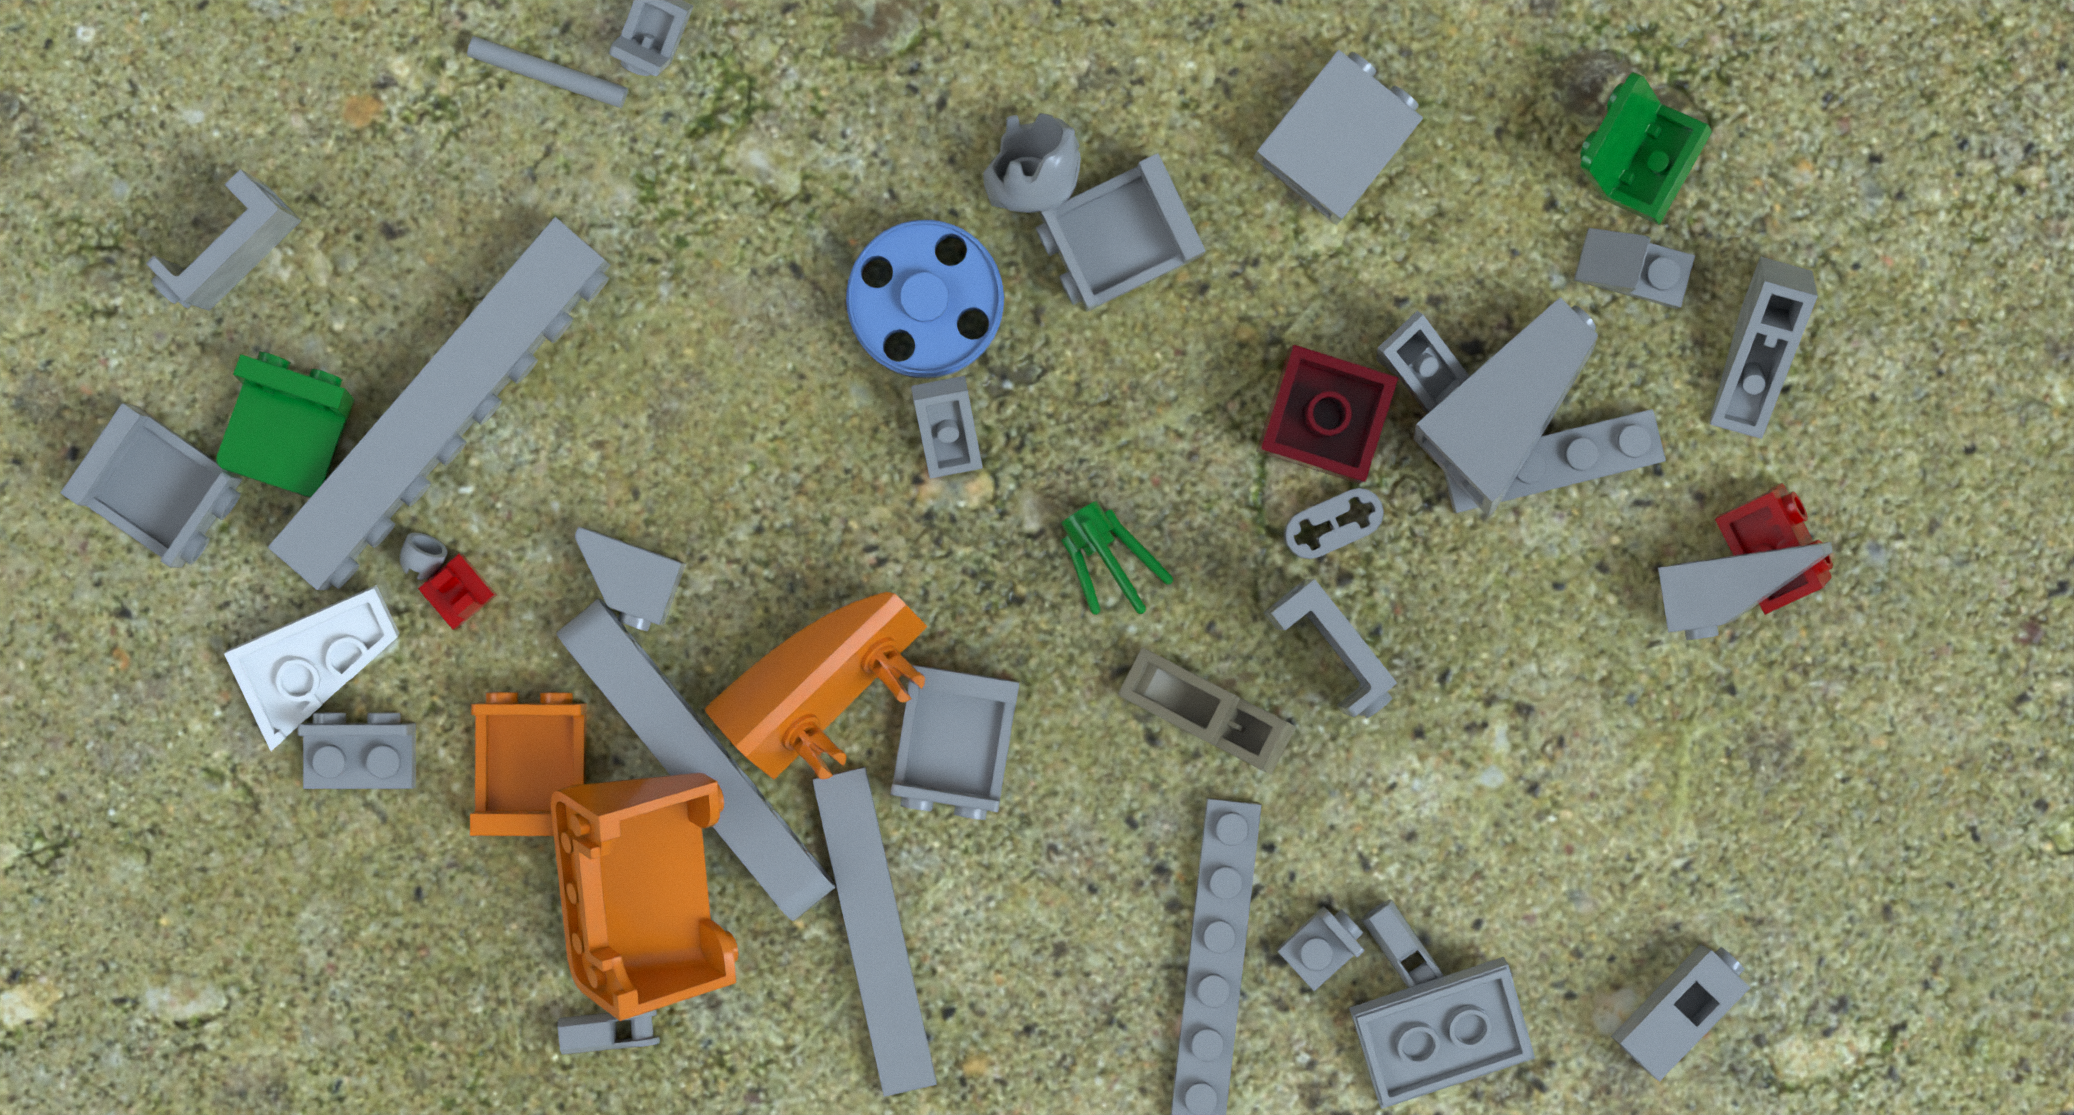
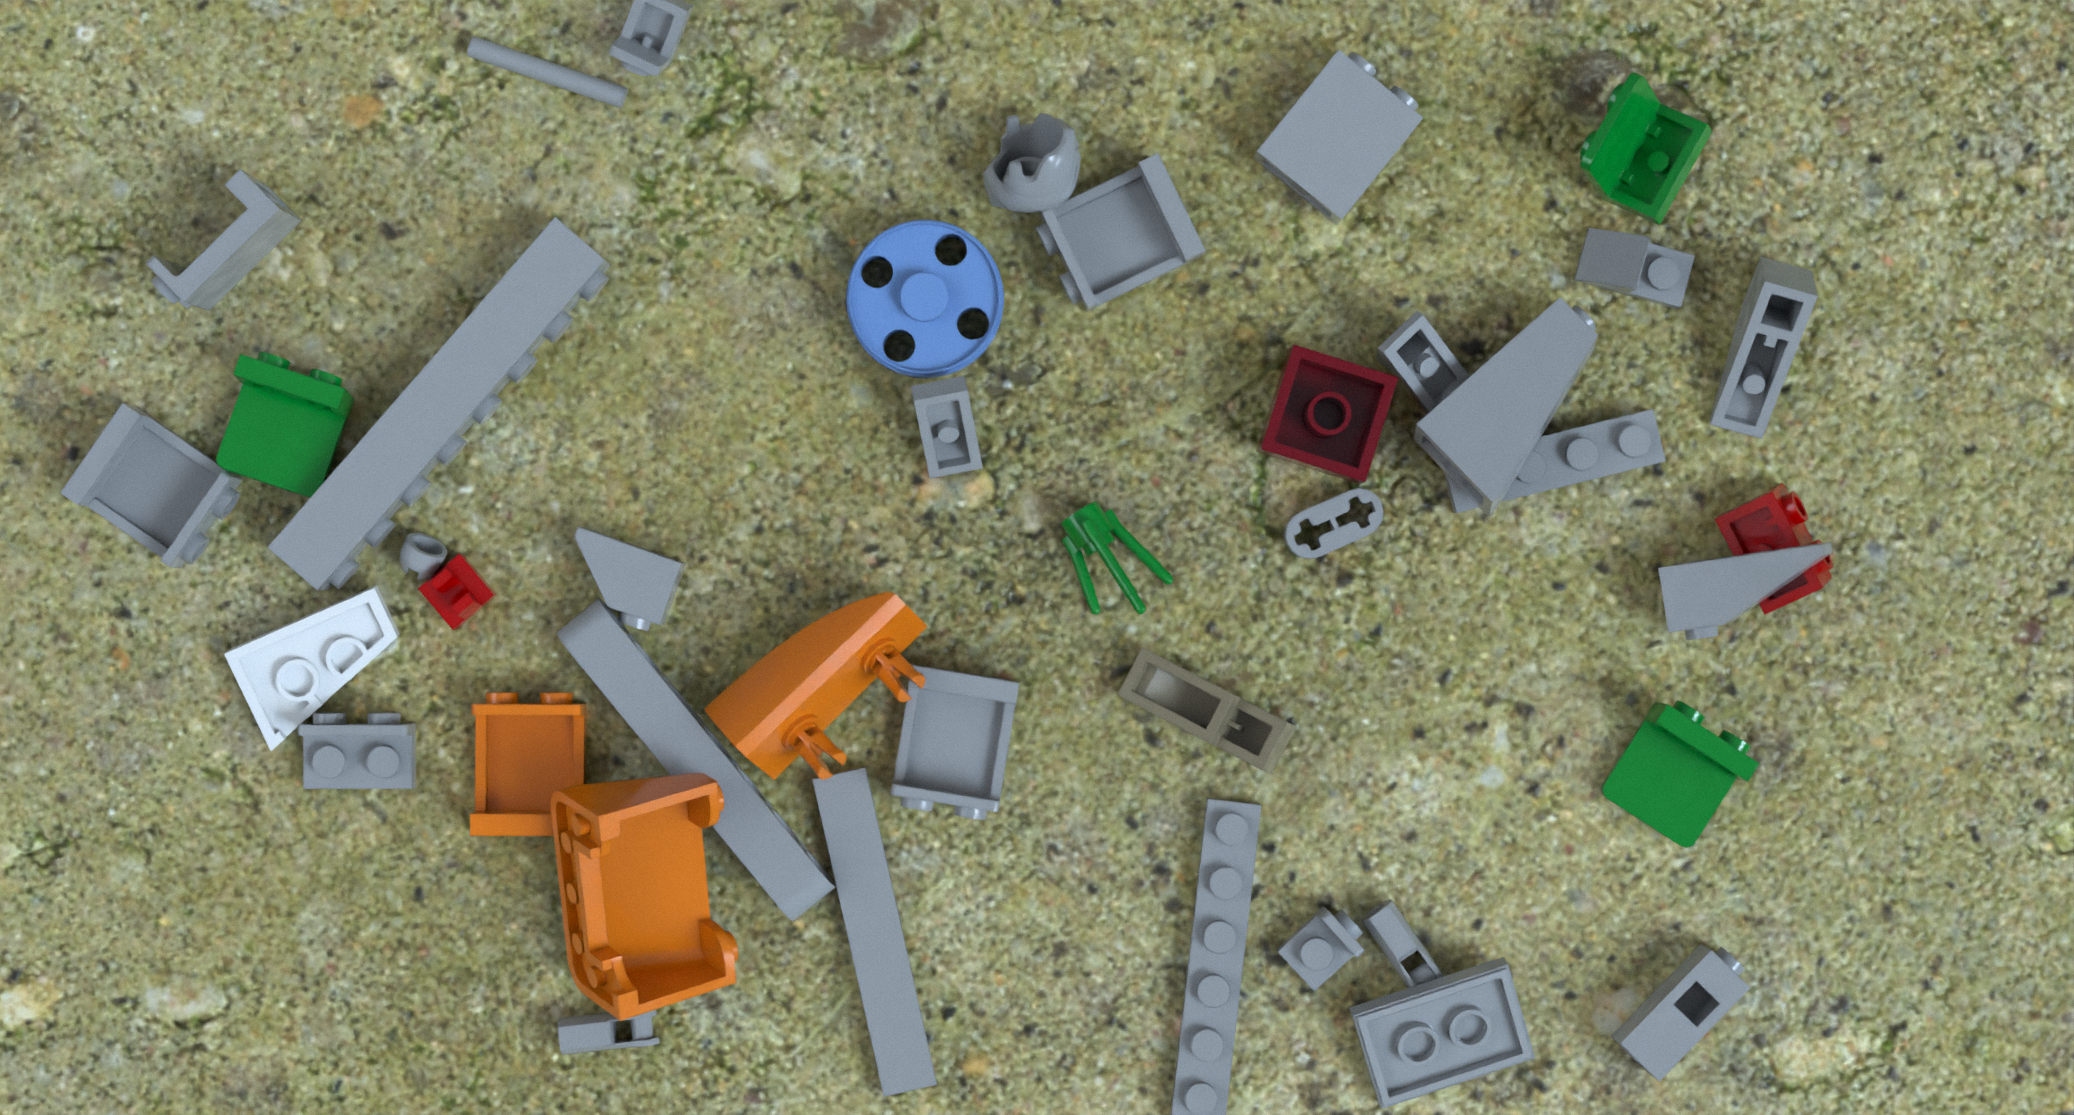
(1373, 678): light grey panel -> none
(1677, 772): none -> green bracket

